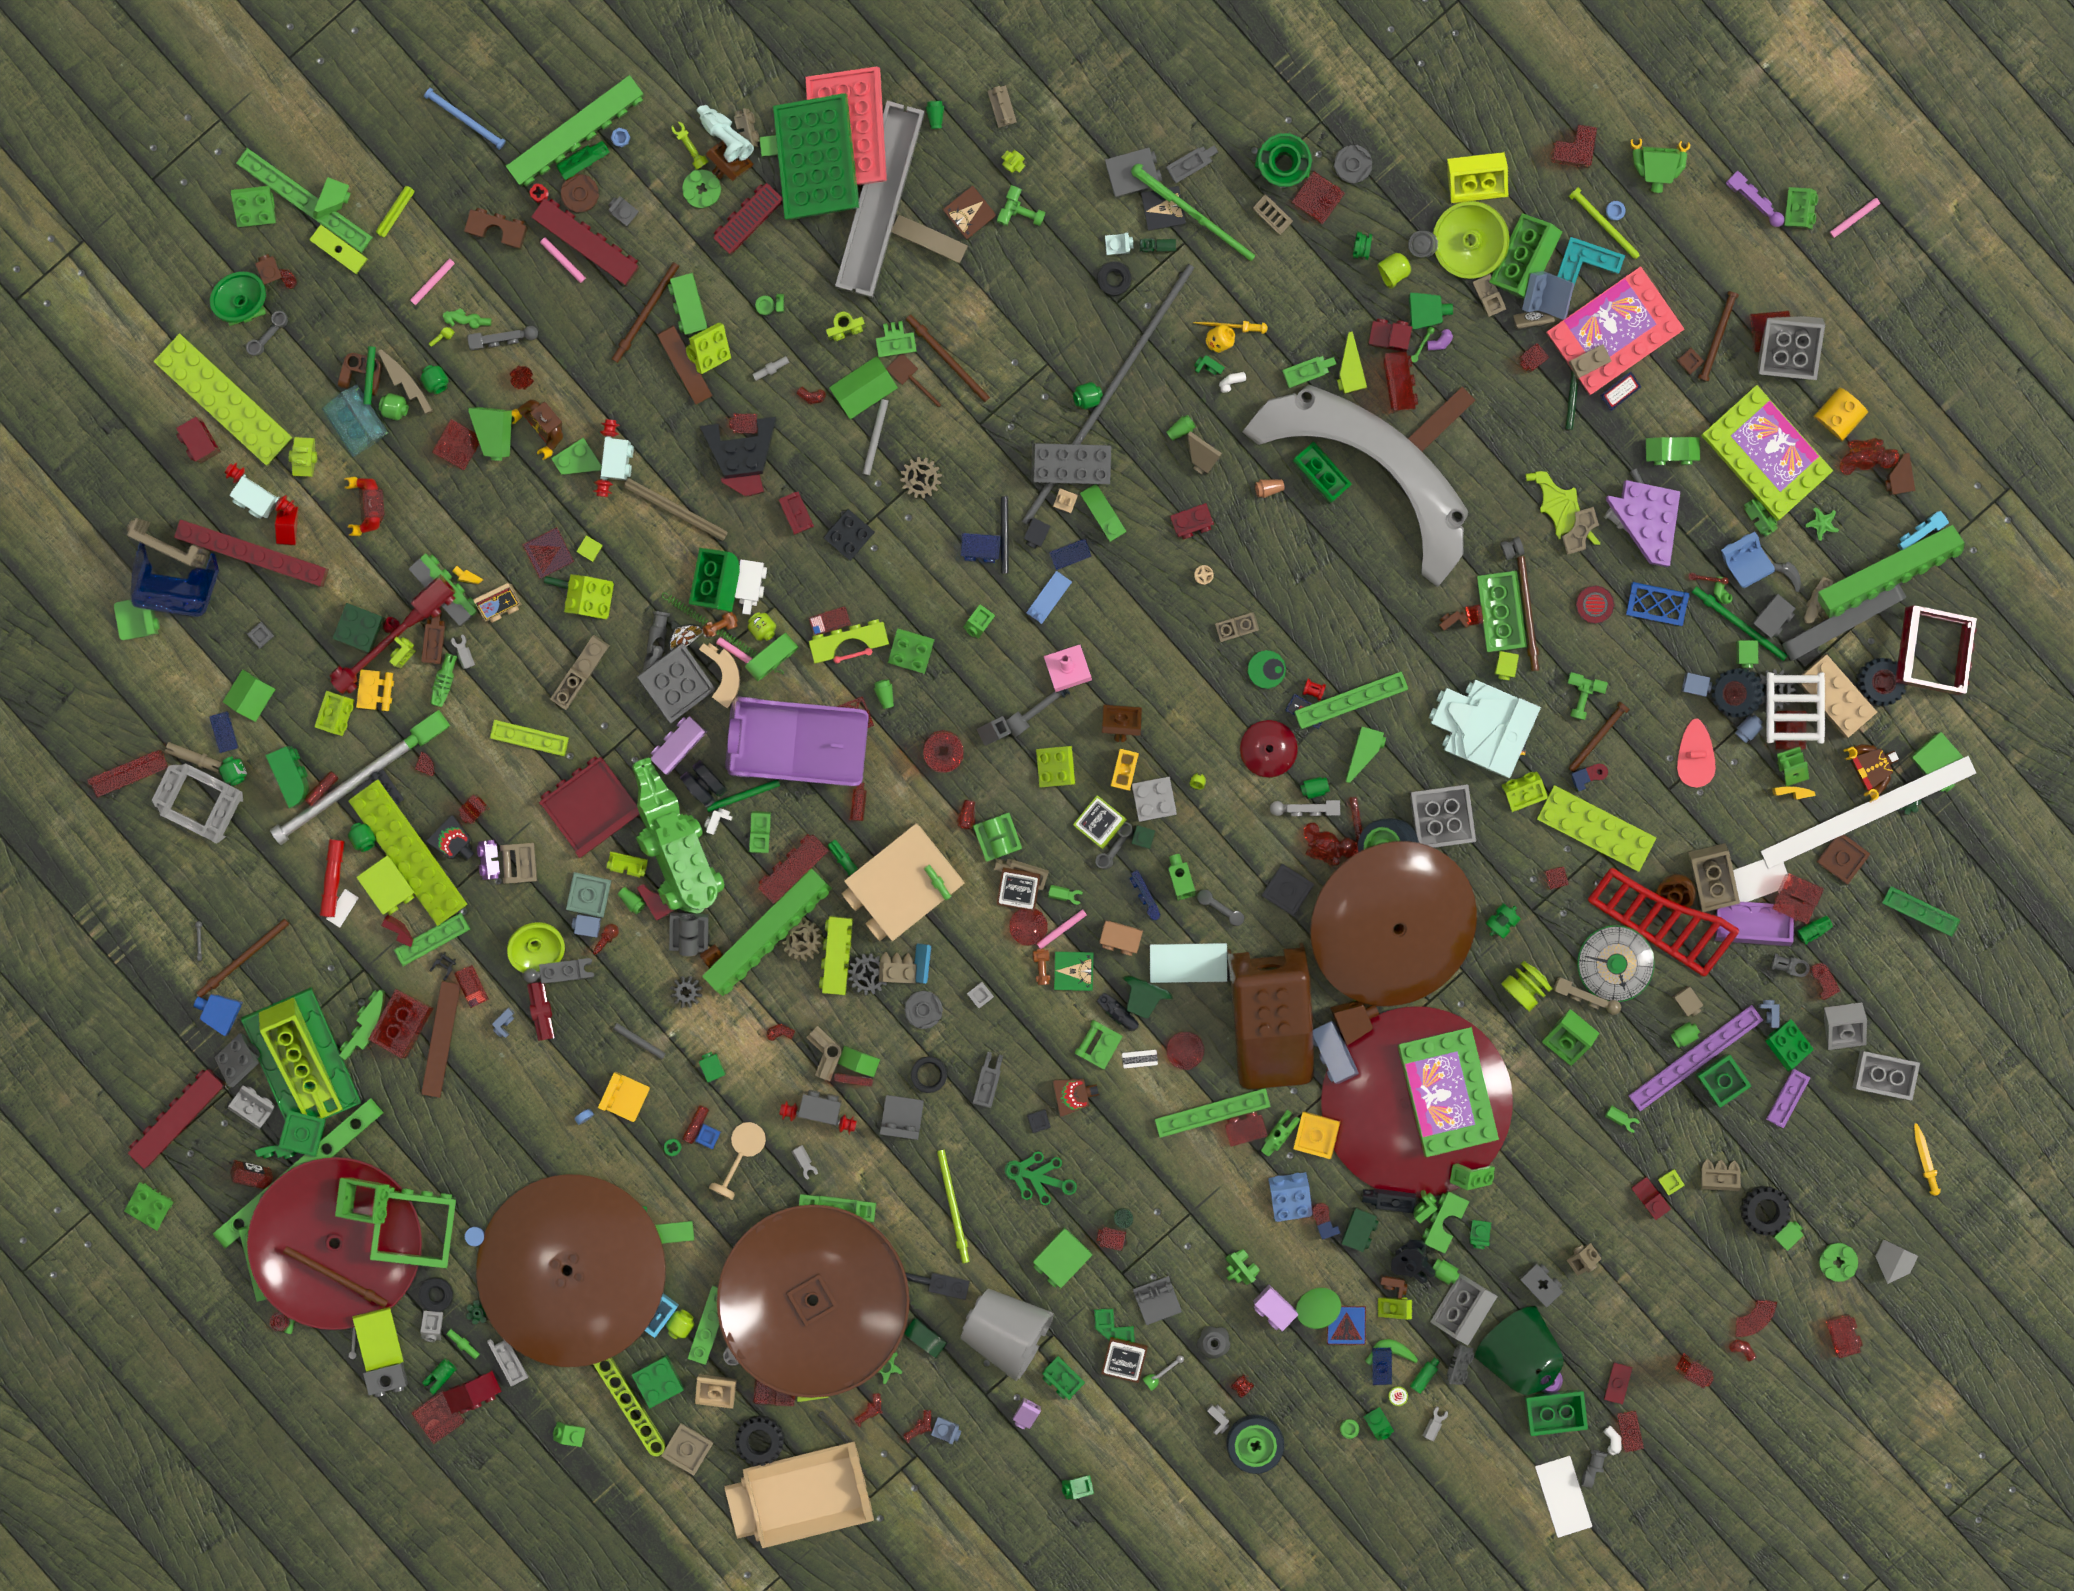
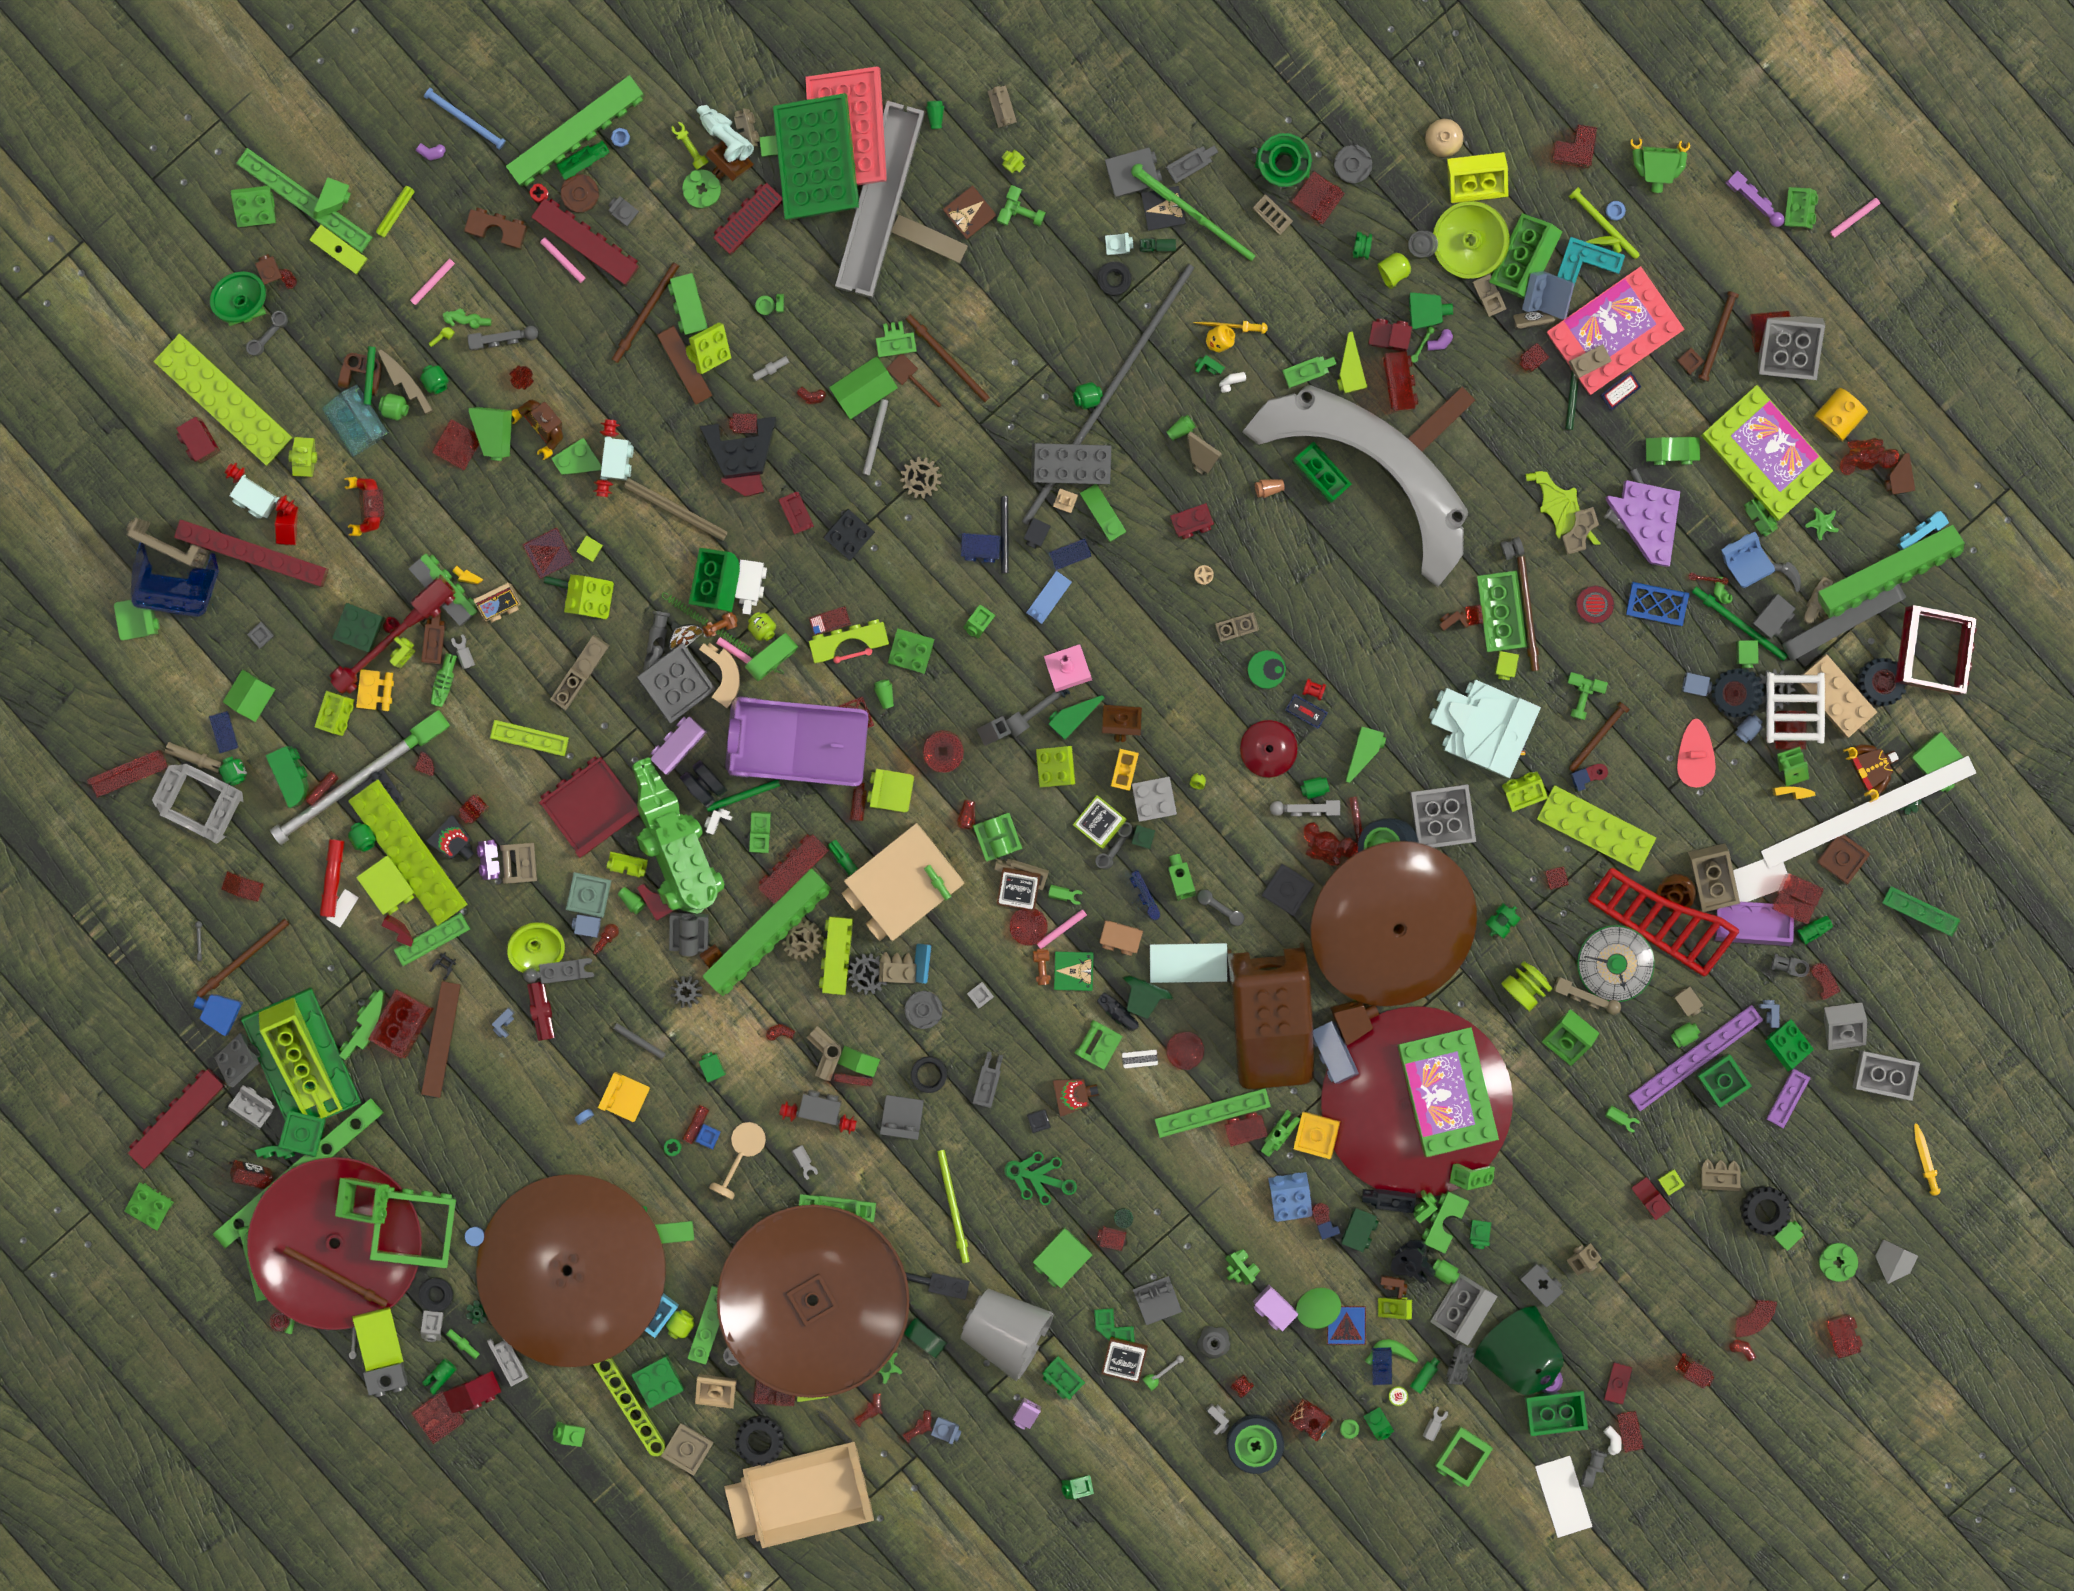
(242, 886): none -> clear red slope
(432, 153): none -> medium lavender arm
(471, 986): clear red tile -> none
(855, 326): lime plate -> none
(890, 790): none -> lime bracket
(1070, 718): none -> green slope
(1310, 1418): none -> clear red brick
(1351, 700): bright green plate -> none
(1444, 138): none -> tan cylinder
(1444, 1470): none -> bright green window
(1607, 240): none -> lime bar

